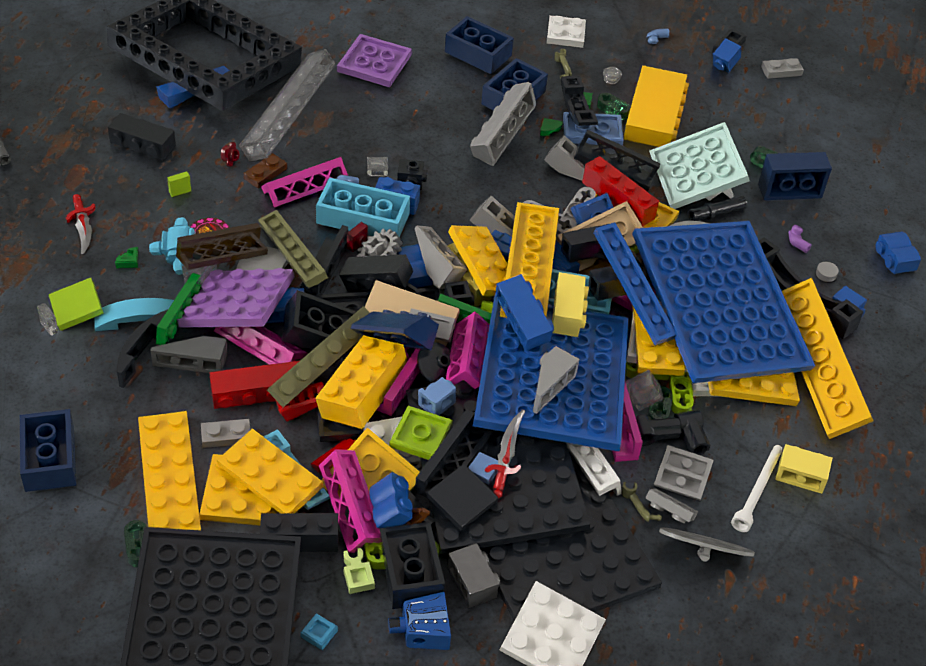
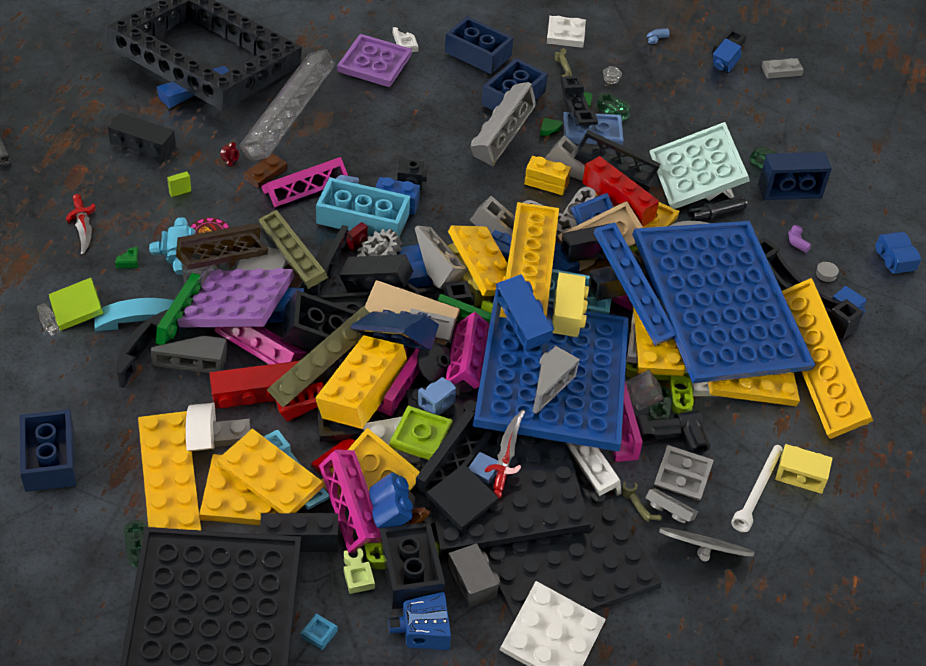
(200, 427): none -> white brick
(377, 166): clear tile -> none
(406, 40): none -> white tile
(547, 175): none -> yellow brick
(656, 107): yellow brick -> none

